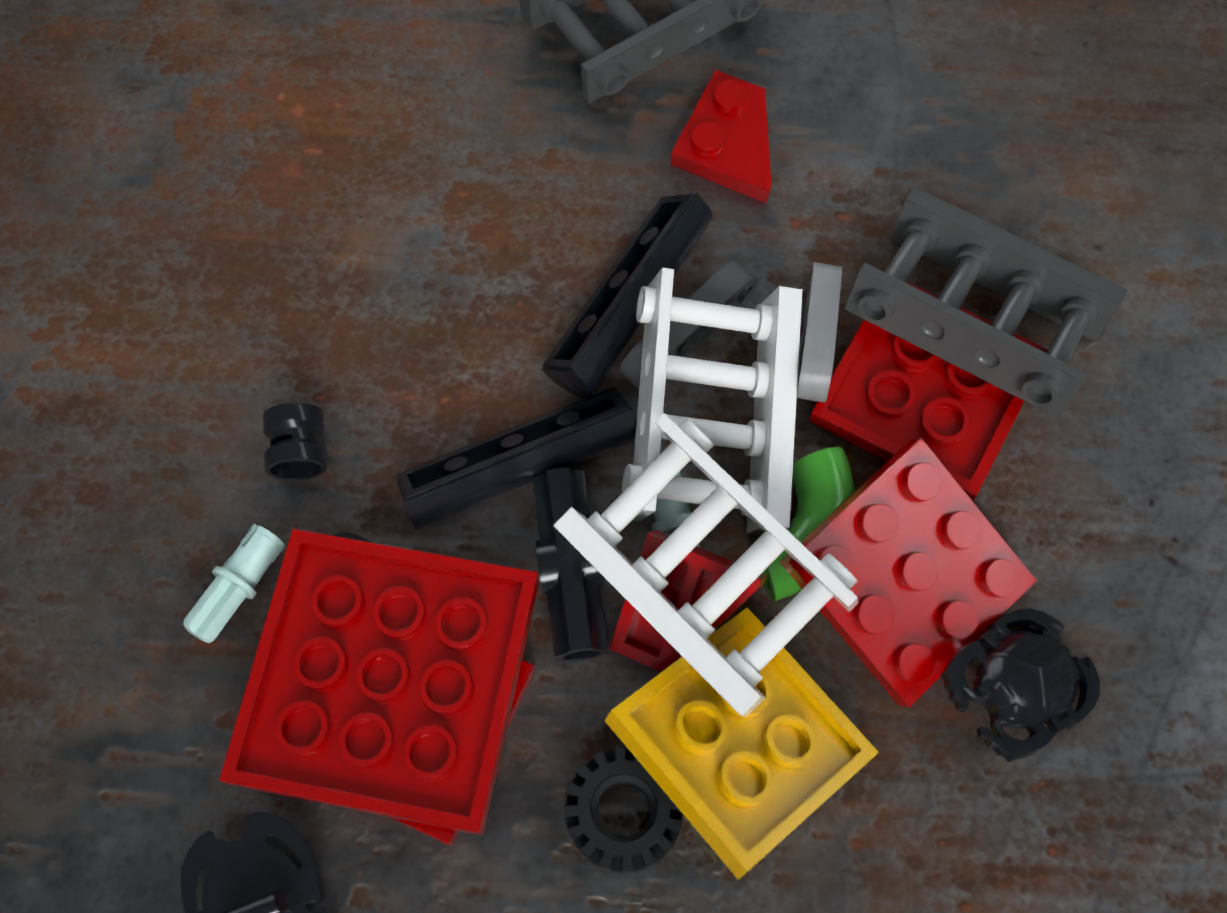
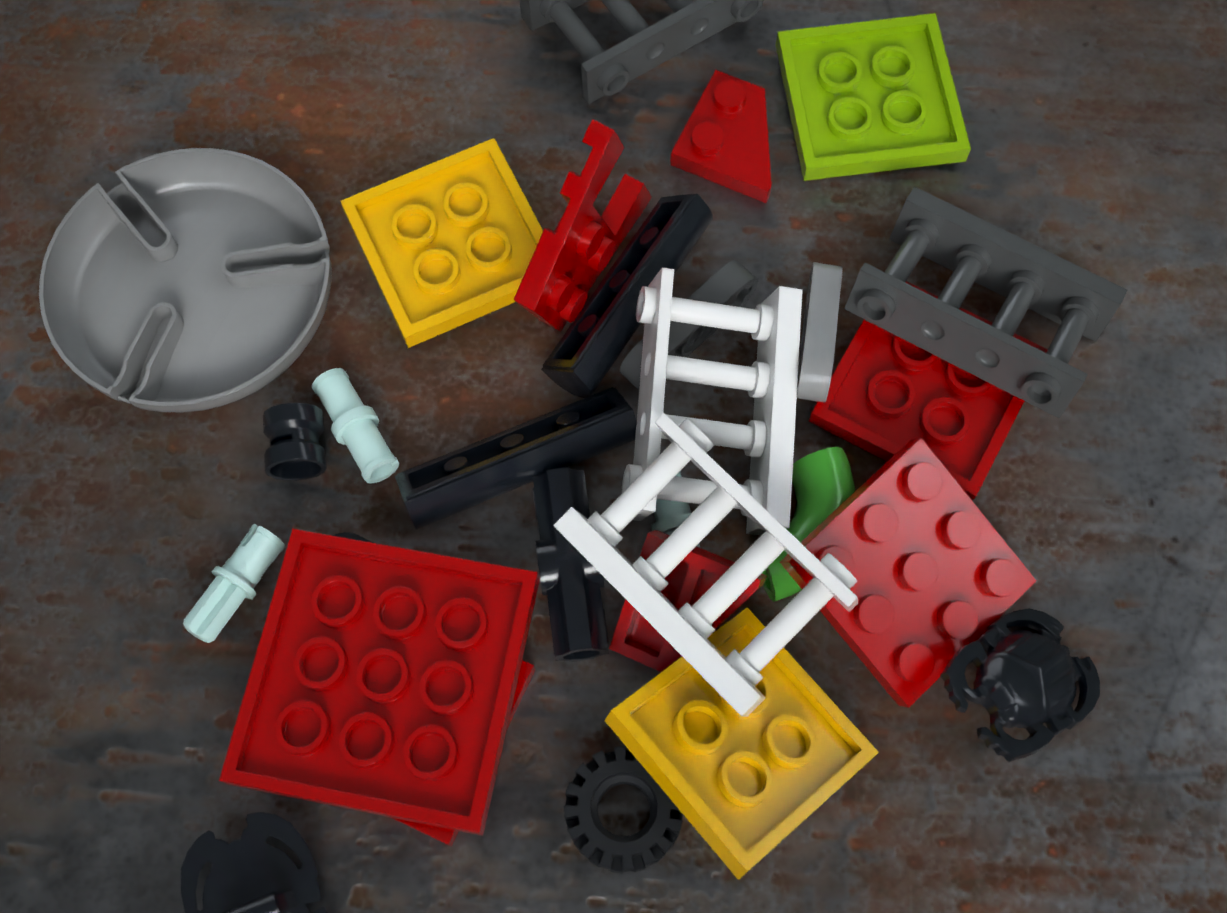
(186, 280): none -> light grey piece
(355, 425): none -> light aqua pin
(446, 240): none -> yellow plate
(583, 241): none -> red wing
(871, 97): none -> lime plate

